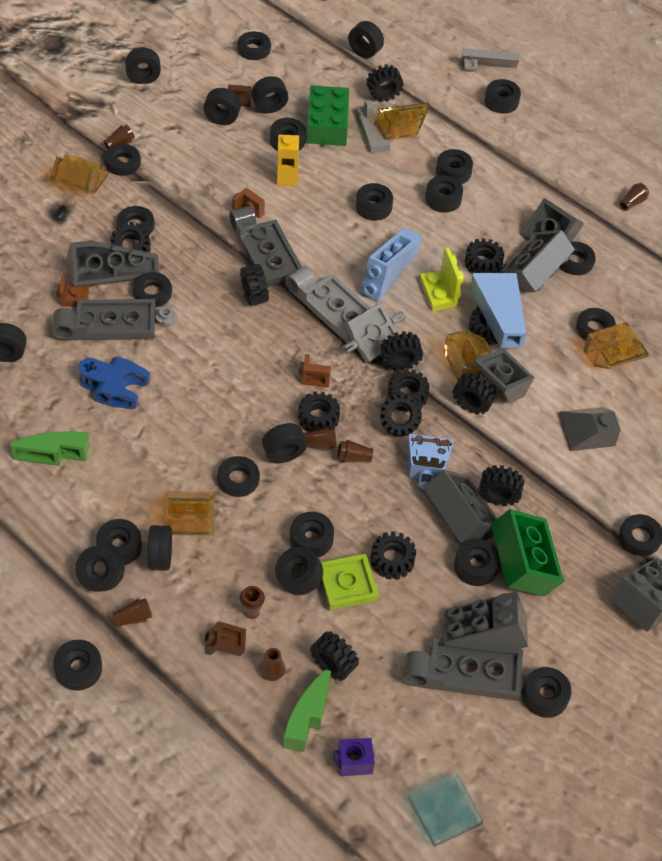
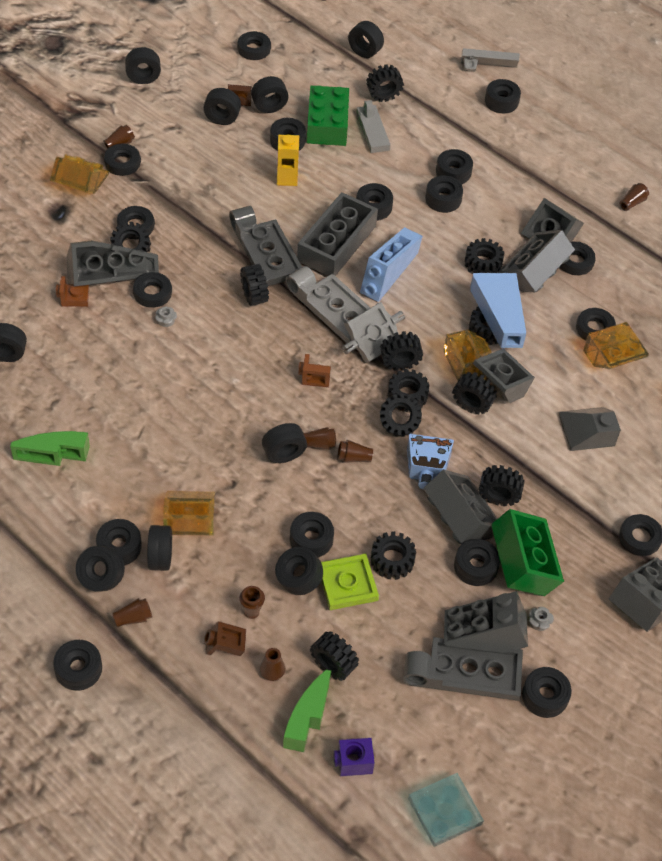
(91, 324): dark grey hinge -> none
(110, 380): blue piece -> none
(238, 489): black tyre -> none
(249, 198): dark orange bracket -> none
(318, 402): black tyre -> none
(337, 234): none -> dark grey brick
(401, 120): clear yellow slope -> none
(443, 286): neon yellow bracket -> none
(536, 622): none -> light grey plate

